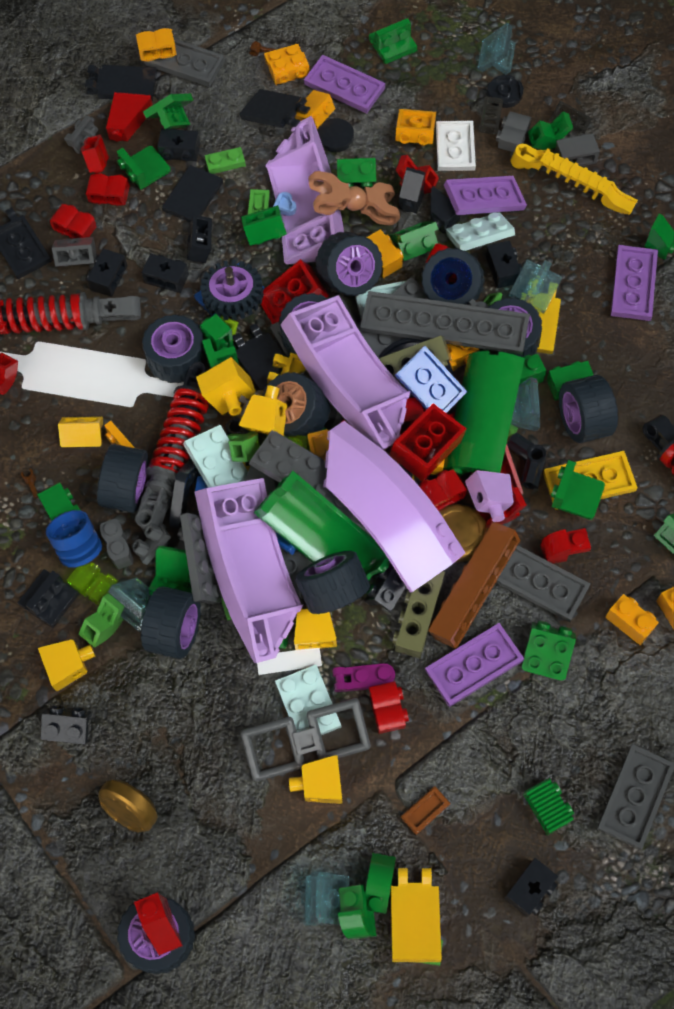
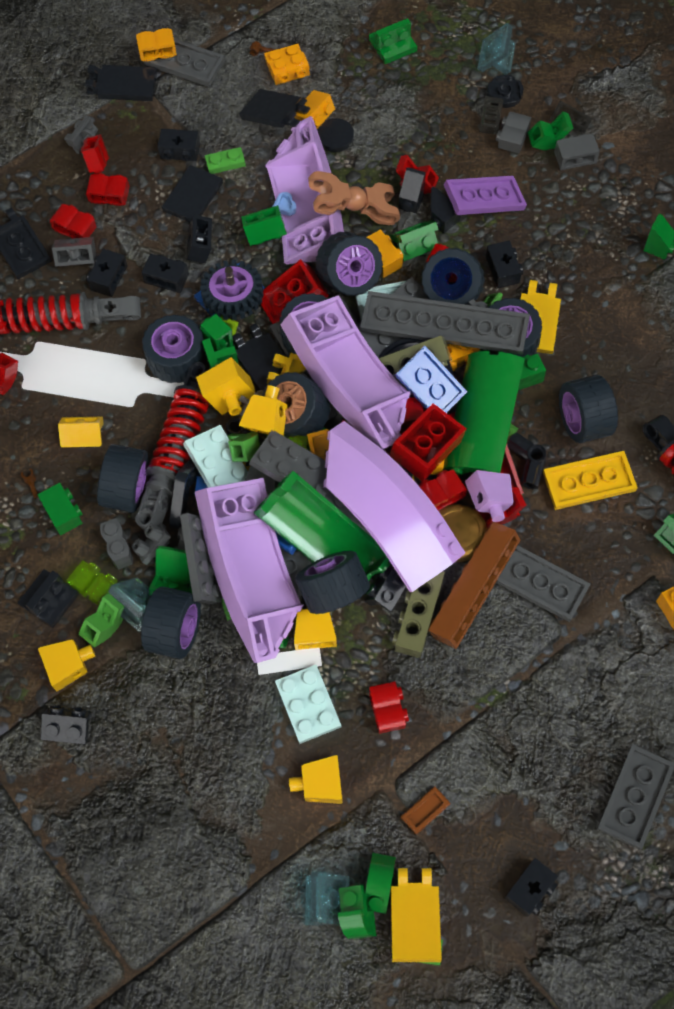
(74, 538): blue wheel -> none
(115, 436): light orange plate -> none
(126, 115): red slope -> none
(127, 805): pearl gold piece -> none
(138, 948): black wheel -> none
(143, 166): green bracket -> none
(158, 923): red slope -> none
(171, 111): green bracket -> none
(258, 200): bright green plate -> none
(305, 739): dark grey bar -> none
(344, 84): medium lavender plate -> none
(357, 171): green bracket -> none
(362, 677): magenta plate -> none
(415, 126): light orange plate -> none
(455, 146): white tile -> none
(474, 664): medium lavender plate -> none
(480, 231): light aqua plate -> none
(527, 409): clear light blue bracket -> none
(536, 285): clear light blue bracket -> none
(549, 650): green bracket -> none
(549, 806): green brick -> none
(560, 375): green brick -> none
(561, 544): red brick -> none
(577, 492): green bracket -> none
(612, 198): yellow piece -> none
(632, 619): light orange brick -> none
(634, 283): medium lavender plate -> none

